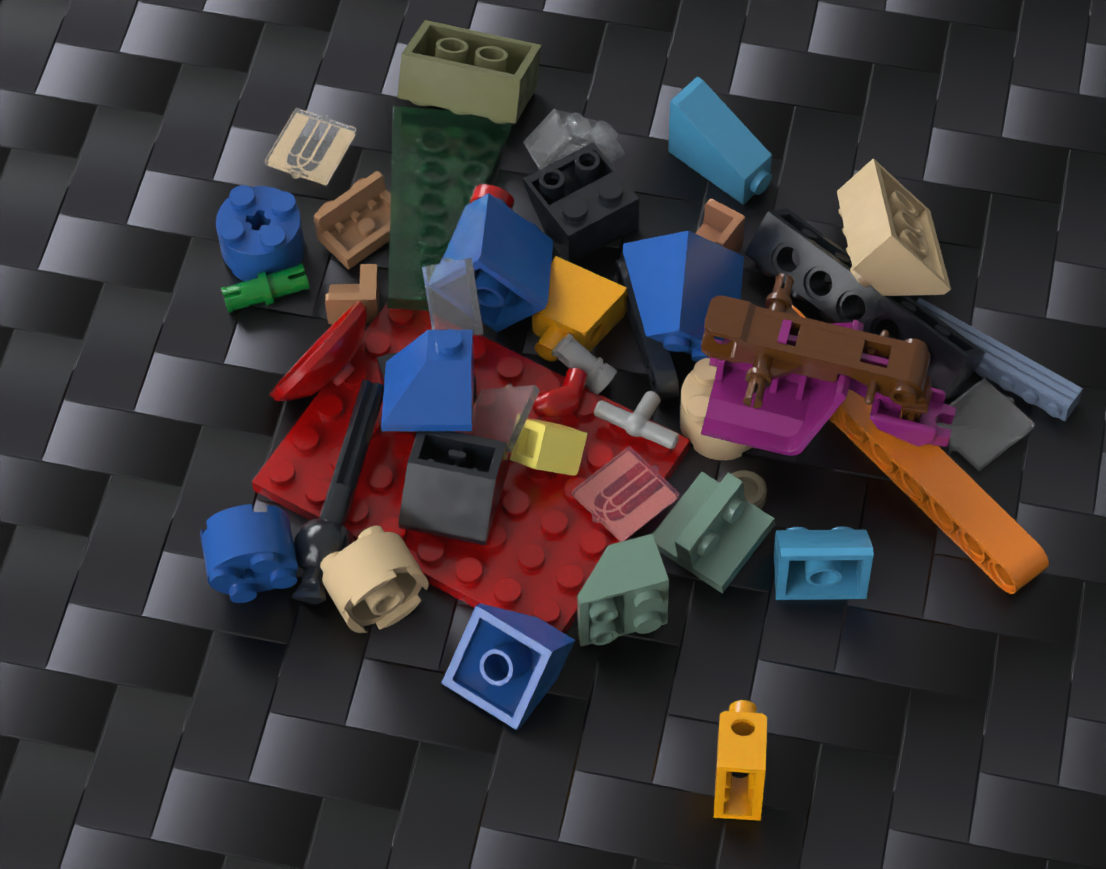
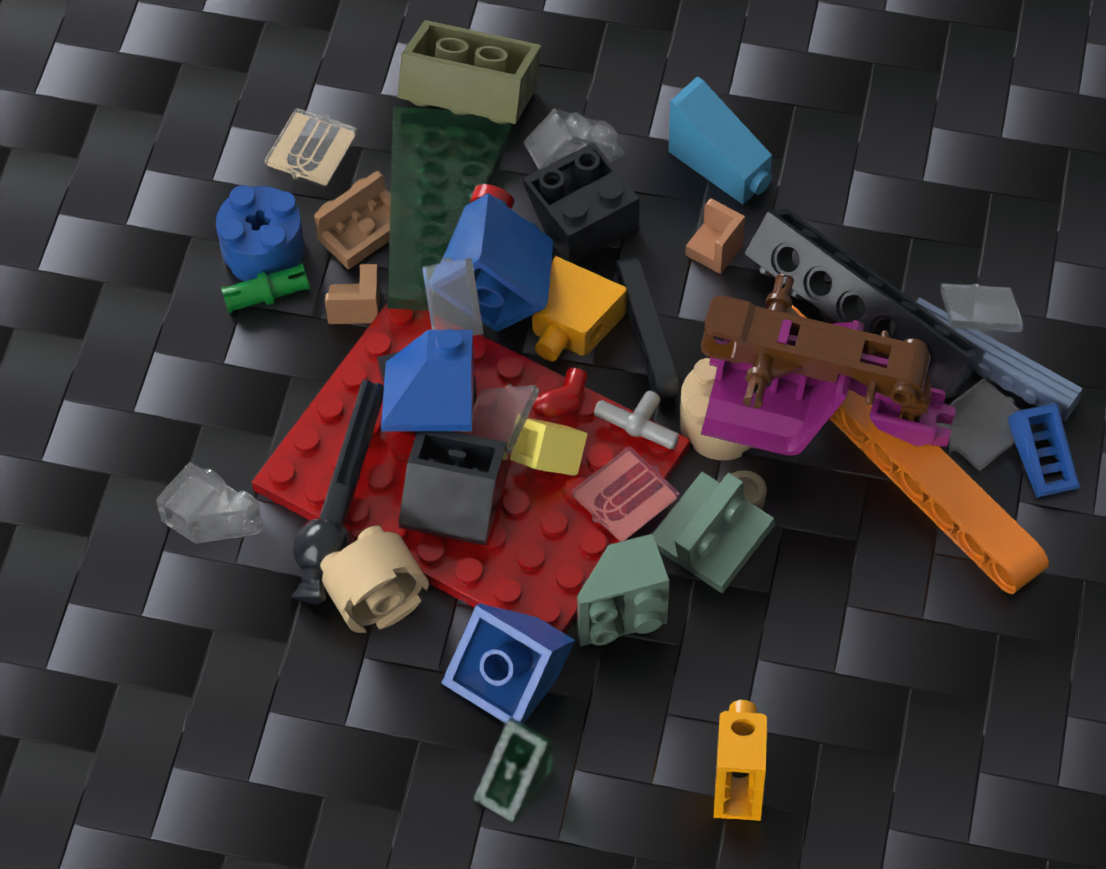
(206, 508): none -> clear slope
(249, 552): blue brick -> none
(326, 359): red dish -> none
(515, 770): none -> clear green slope
(574, 355): light grey pin -> none
(674, 285): blue slope -> none
(822, 563): dark azure slope -> none
(890, 236): tan slope -> none
(981, 307): none -> clear piece
(1025, 442): none -> blue slope

